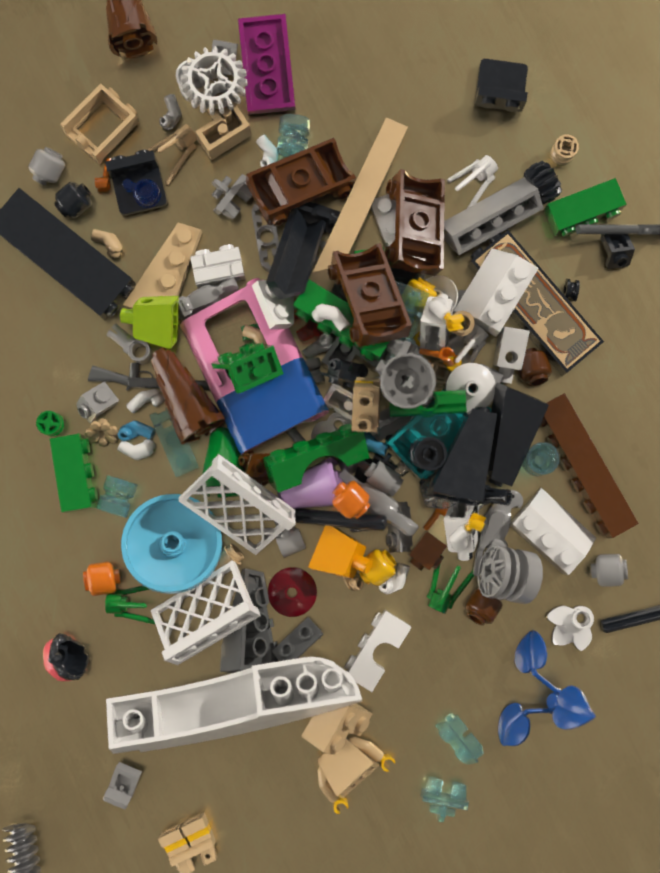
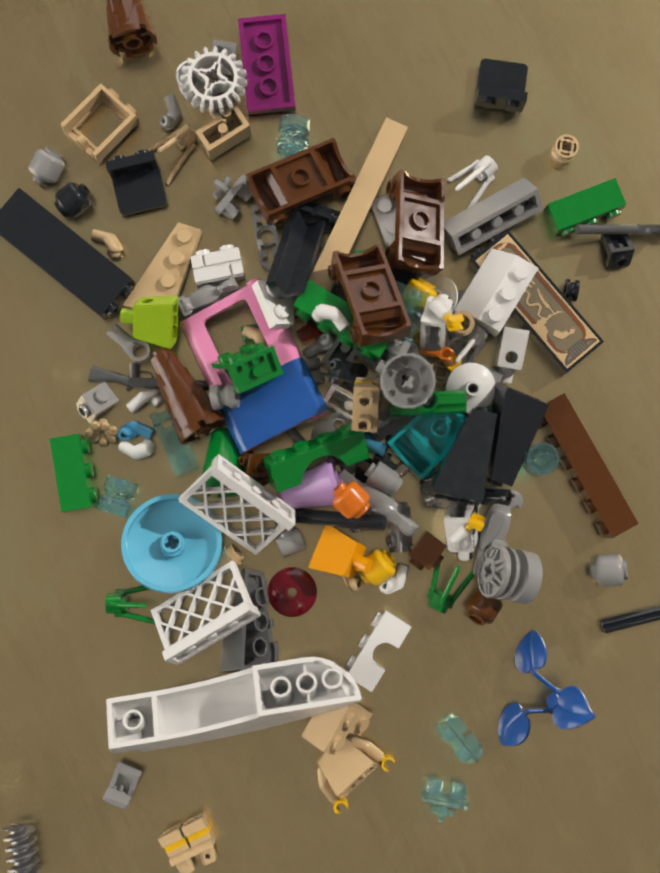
(45, 422): green wheel -> none
(65, 658): black hair -> none
(101, 578): orange head -> none
(103, 183): orange hand -> none
(145, 192): clear blue piece -> none
(224, 396): none -> light grey wheel
(270, 154): white arm -> none
(298, 641): dark grey hinge -> none
(427, 453): black wheel -> none
(434, 517): orange hand -> none
(535, 367): reddish brown head -> none
(544, 179): black gear -> none
(553, 532): white slope -> none
(568, 628): white plate -> none

